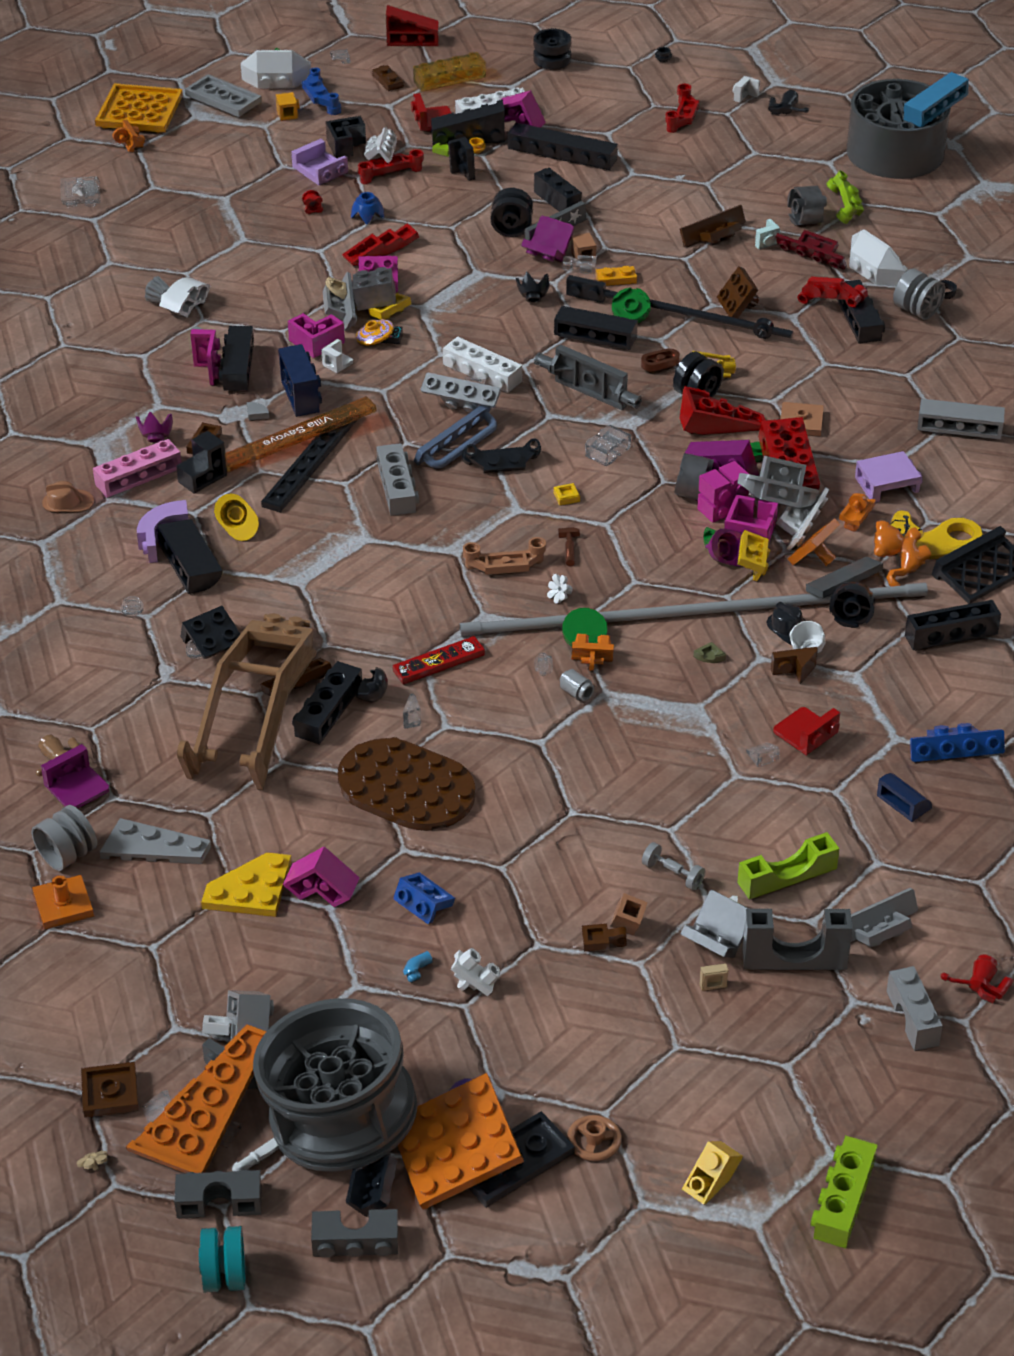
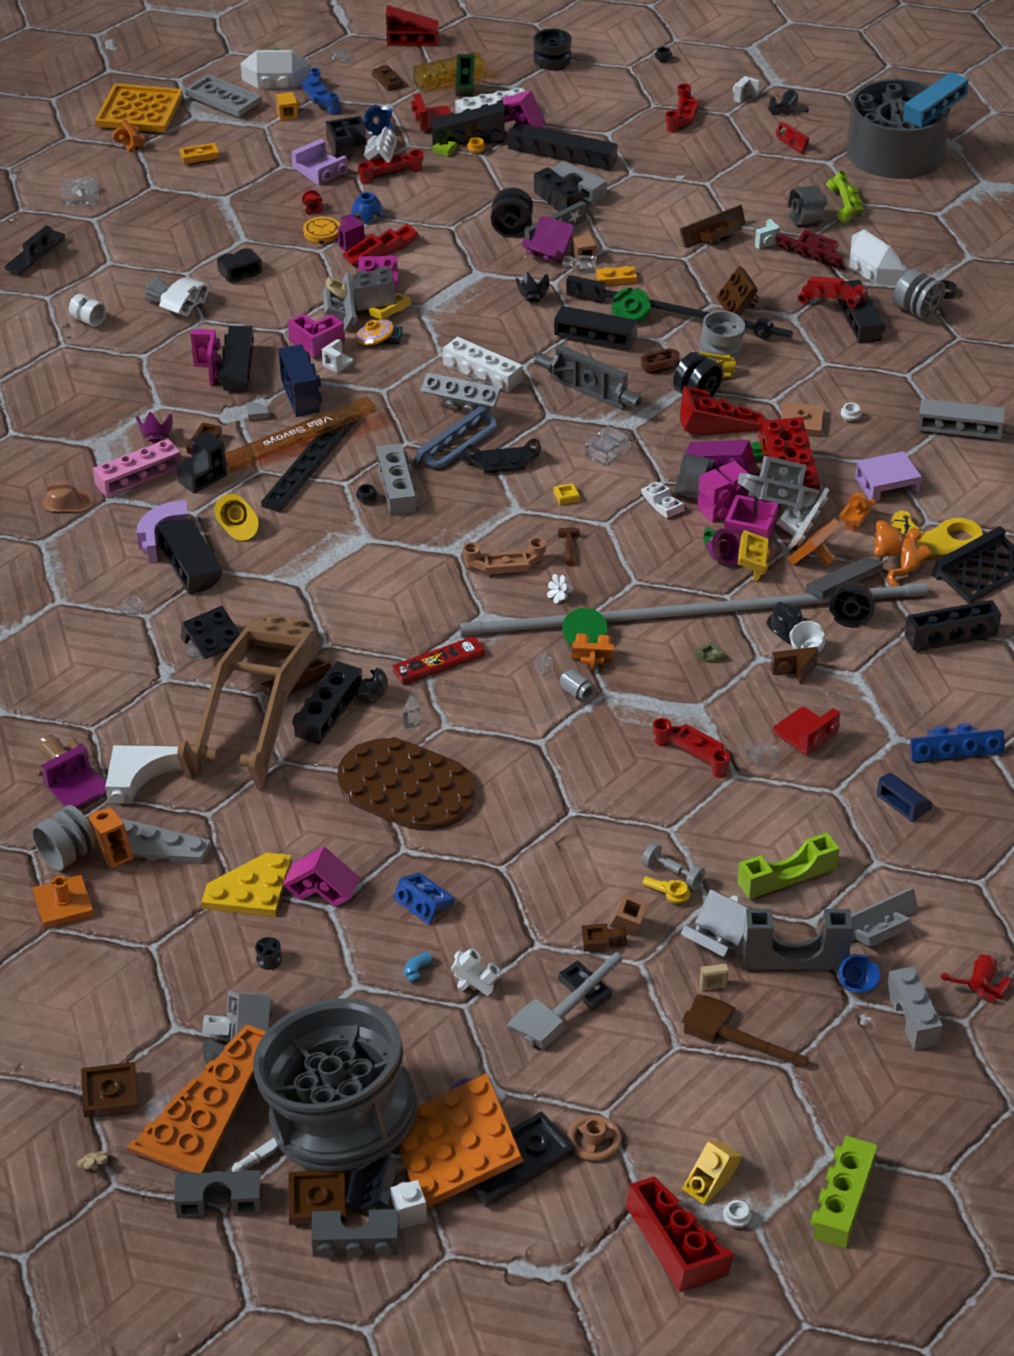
(34, 249): none -> black bracket
(87, 310): none -> white wheel
(110, 827): none -> orange torso
(134, 767): none -> white arch
(198, 153): none -> light orange plate
(220, 1259): teal wheel -> none
(238, 265): none -> black brick
(268, 953): none -> black wheel
(315, 1192): none -> reddish brown plate
(321, 229): none -> light orange tile
(350, 232): none -> magenta piece
(366, 493): none -> black plate
(383, 115): none -> blue piece
(410, 1204): none -> white brick
(462, 158): black bracket -> none
(464, 75): none -> dark green brick
(541, 1025): none -> light grey piece
(575, 976): none -> black plate
(591, 186): none -> light grey arch
(661, 499): none -> white slope
(676, 891): none -> yellow plate
(679, 1242): none -> red wedge
(693, 742): none -> red plate
(709, 1019): none -> reddish brown piece
(722, 334): none -> light grey wheel
(737, 1214): none -> white plate
(790, 135): none -> red piece
(851, 411): none -> white plate
(859, 974): none -> blue hair

